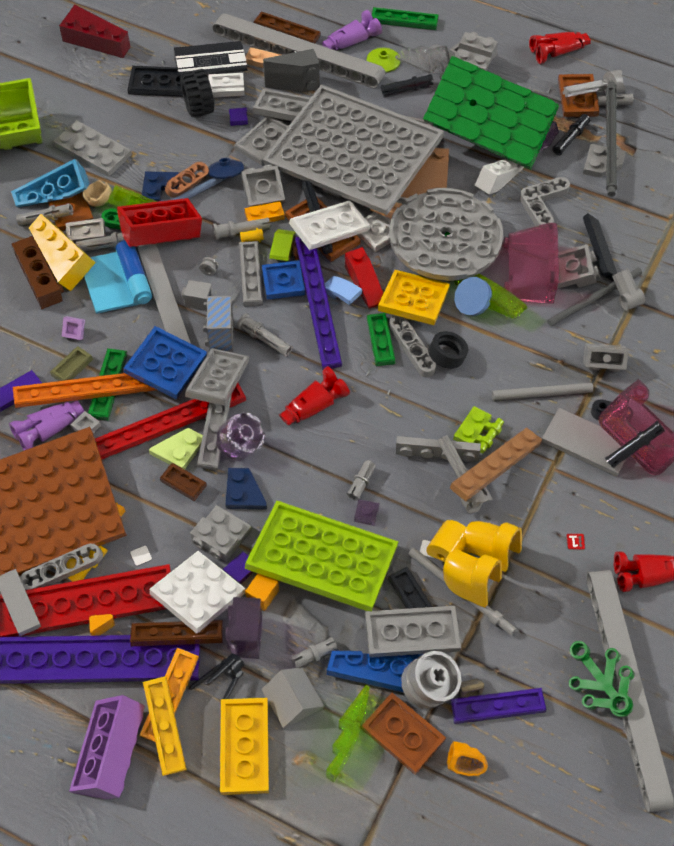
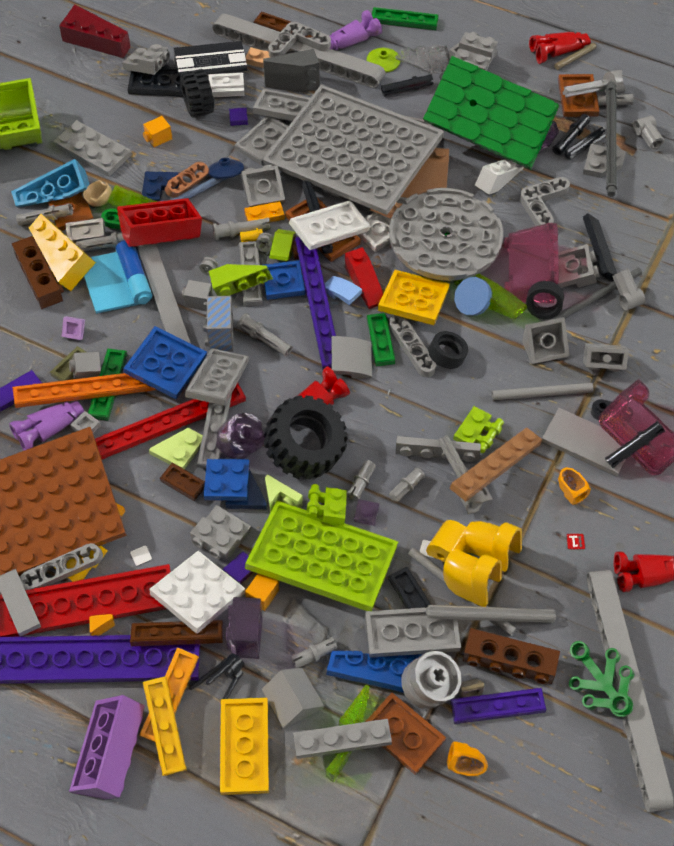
(85, 365): none -> light grey brick
(148, 60): none -> light grey plate
(157, 131): none -> light orange brick
(227, 479): none -> blue plate
(236, 278): none -> lime slope
(262, 238): none -> light grey bush
(279, 492): none -> yellowish green slope
(317, 417): none -> black tyre
(319, 40): none -> light grey beam
(334, 504): none -> lime plate
(342, 738): none -> light grey plate
(351, 357): none -> light grey slope
(407, 484): none -> light grey axle
(490, 613): none -> light grey axle
(522, 651): none -> reddish brown brick
(545, 287): none -> black tyre
(546, 340): none -> light grey slope
(573, 485): none -> light orange rock
(575, 56): none -> dark tan bar
(585, 143): none -> black axle
(647, 129): none -> light grey piece

